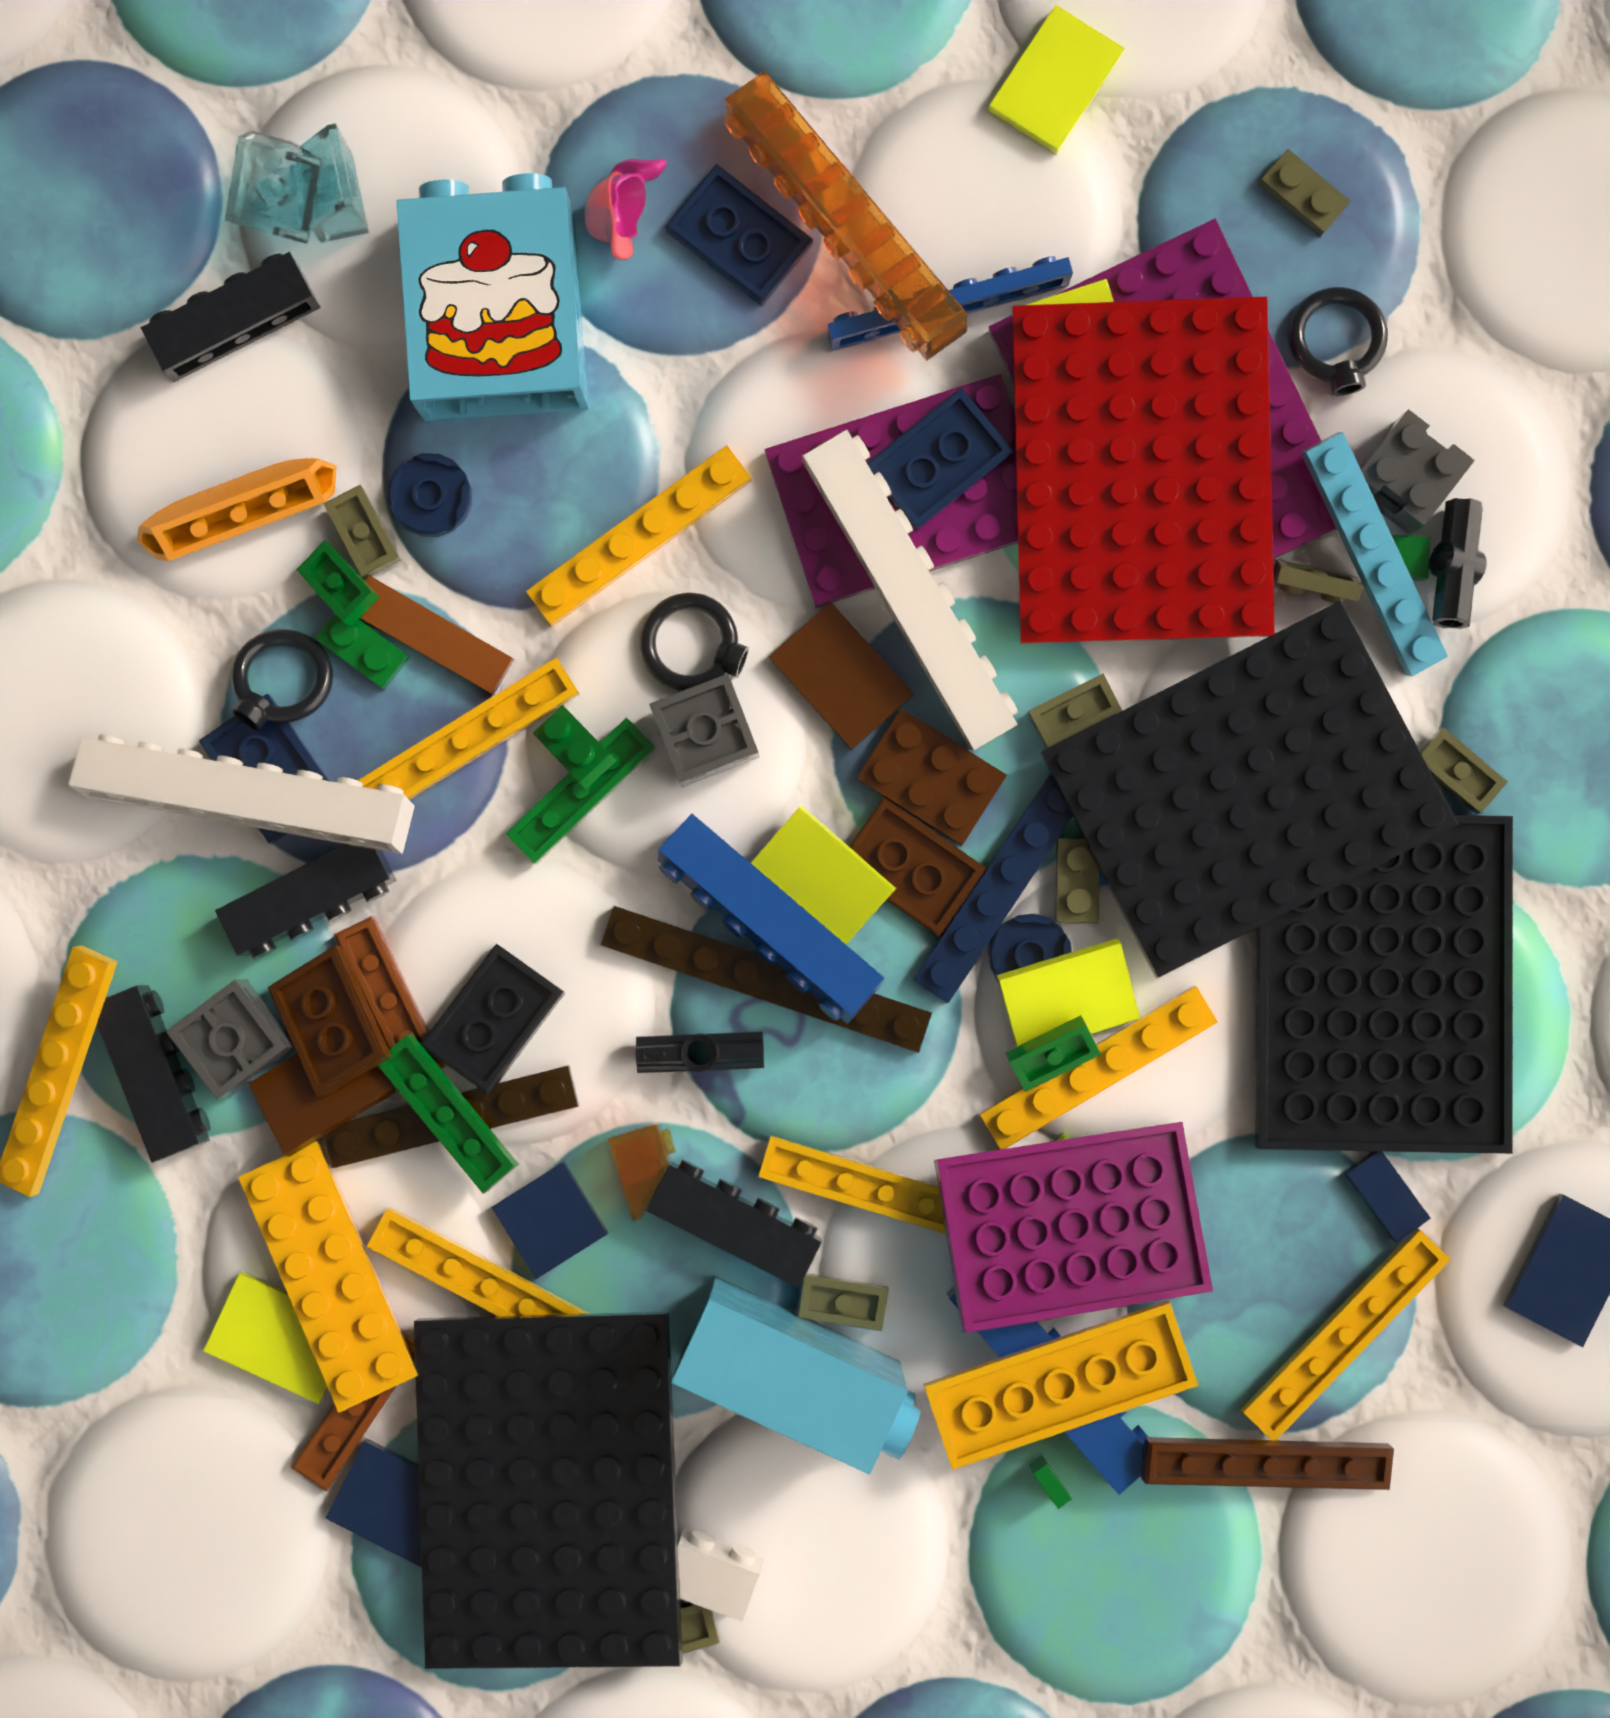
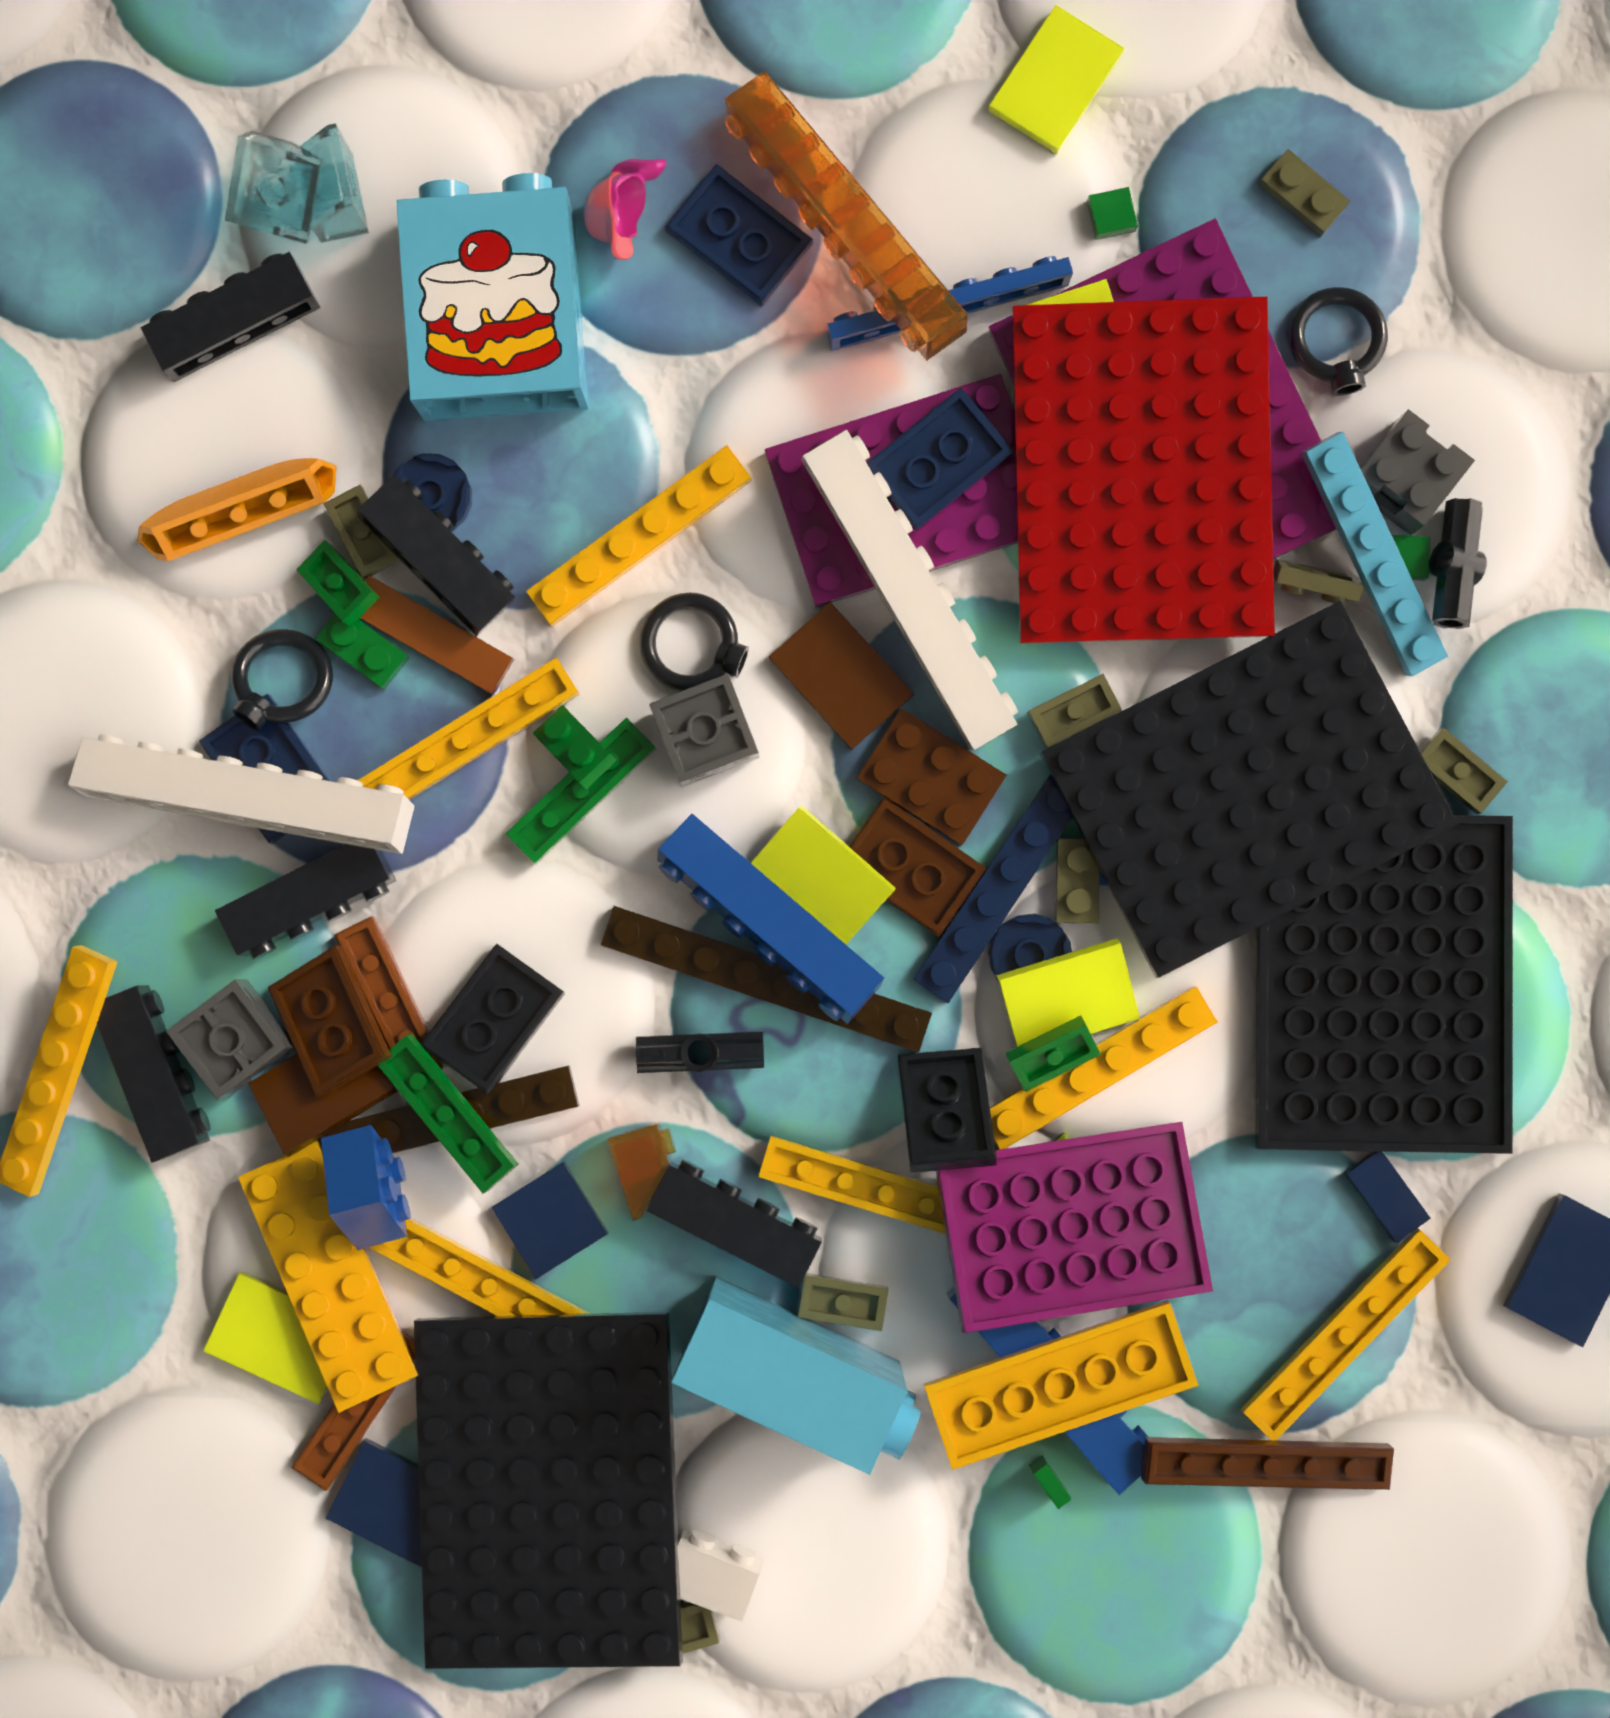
(365, 1187): none -> blue brick
(435, 554): none -> black brick
(946, 1110): none -> black tile
(1112, 213): none -> green tile

